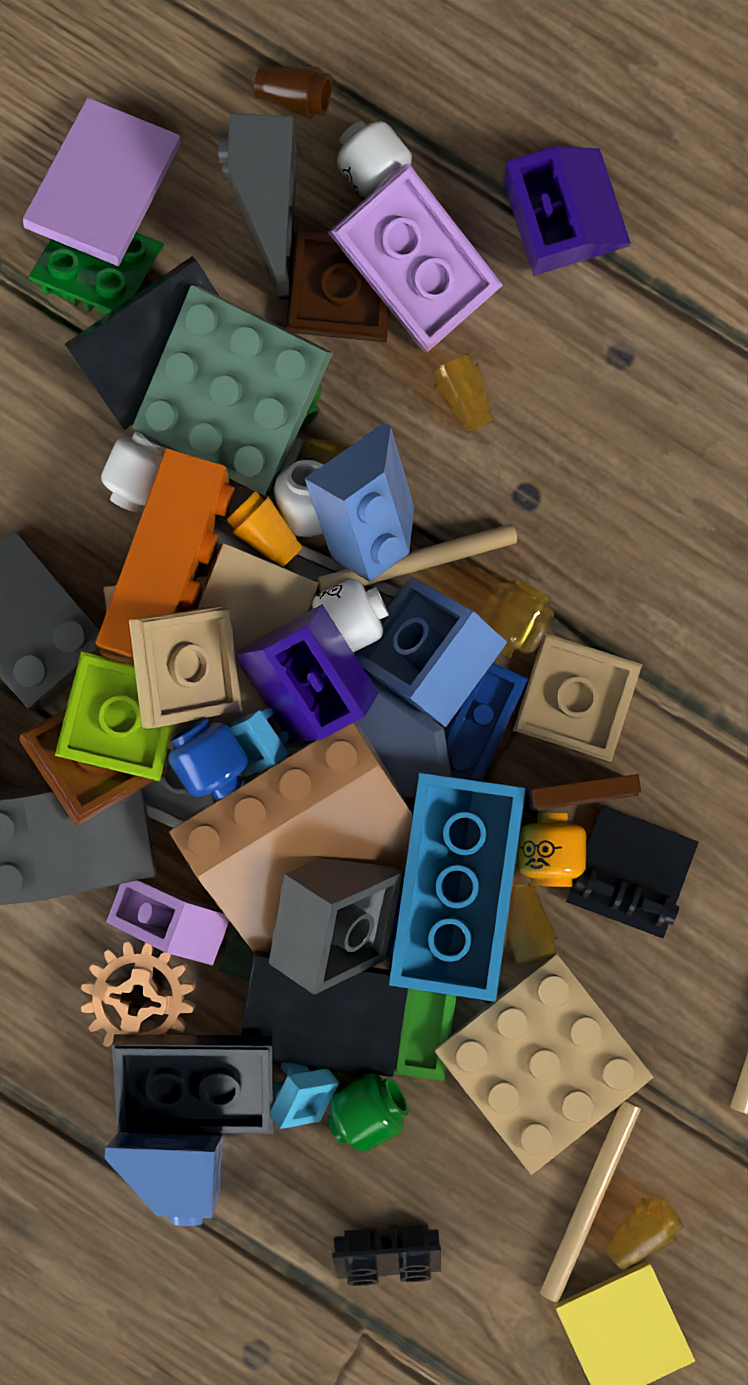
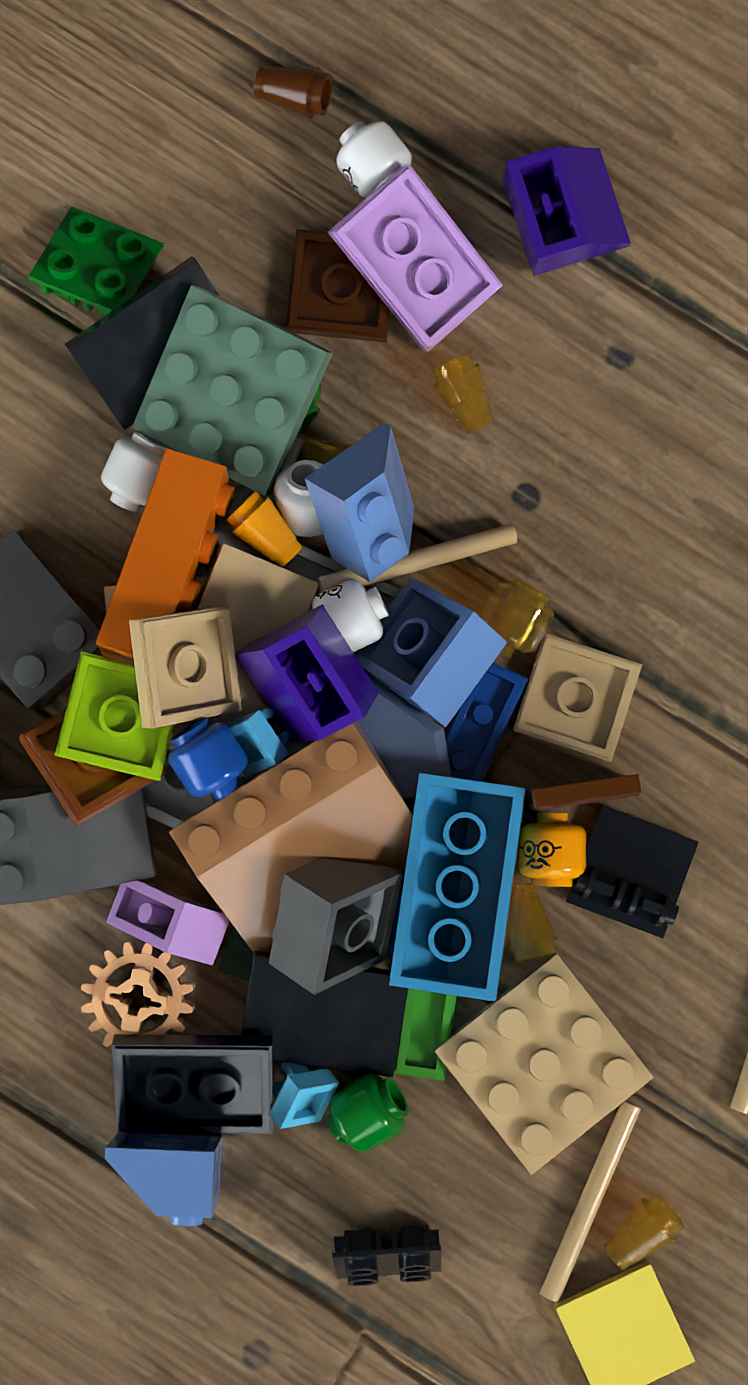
(102, 181): lavender tile -> none
(262, 166): dark grey slope -> none

